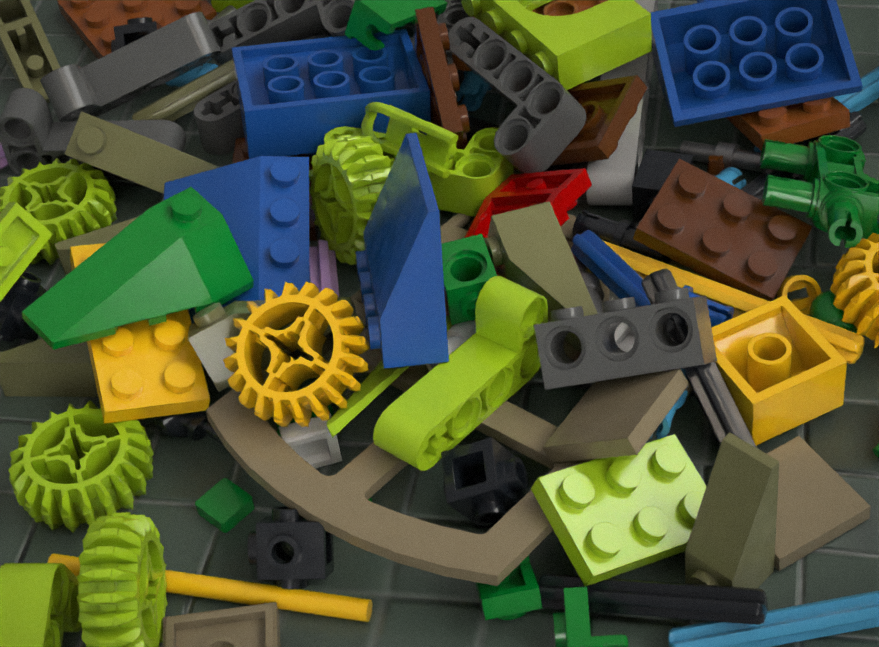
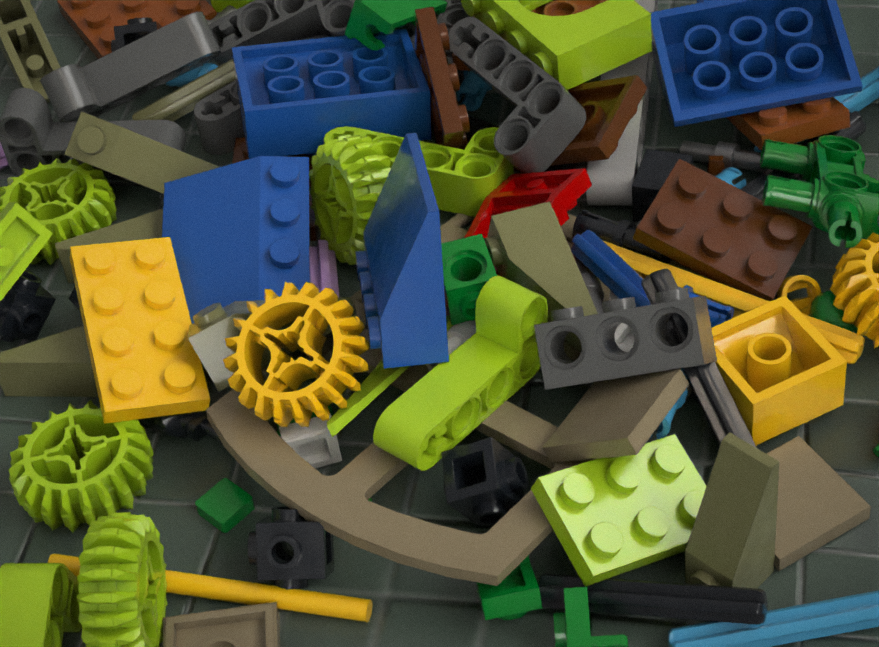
(158, 265): green wedge -> none
(437, 145): lime piece -> none

